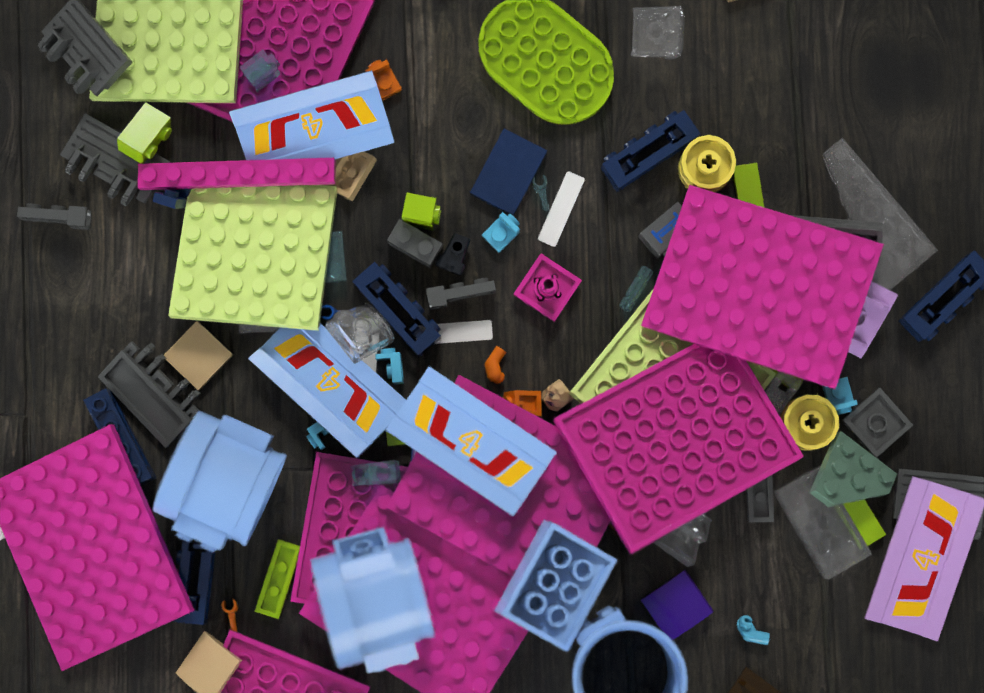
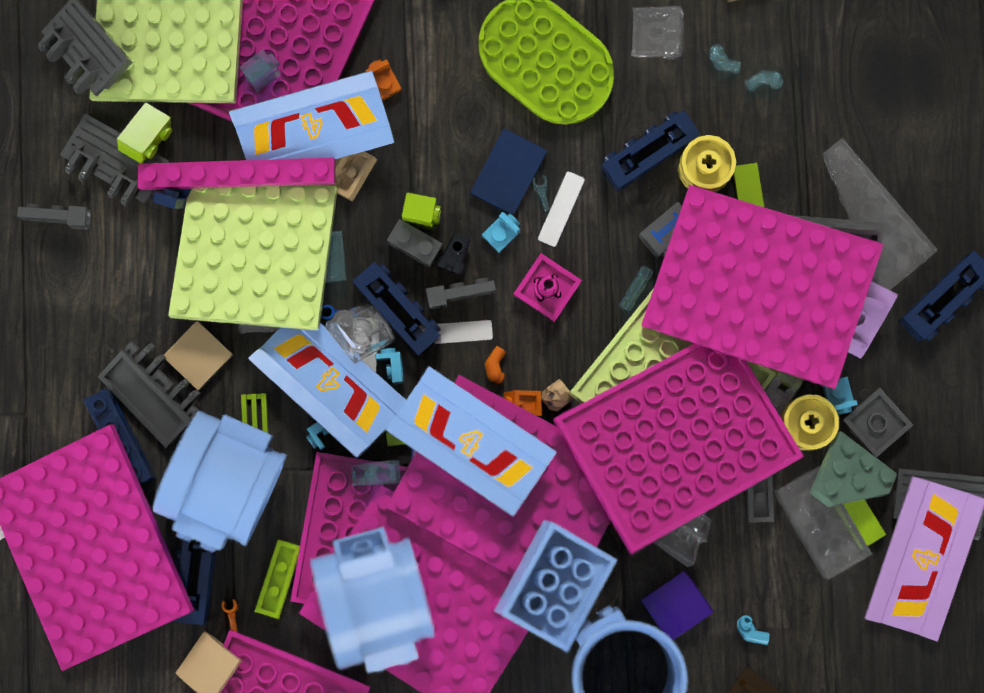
(253, 397): none -> lime tile
(721, 61): none -> clear light blue arm
(764, 77): none -> clear light blue arm

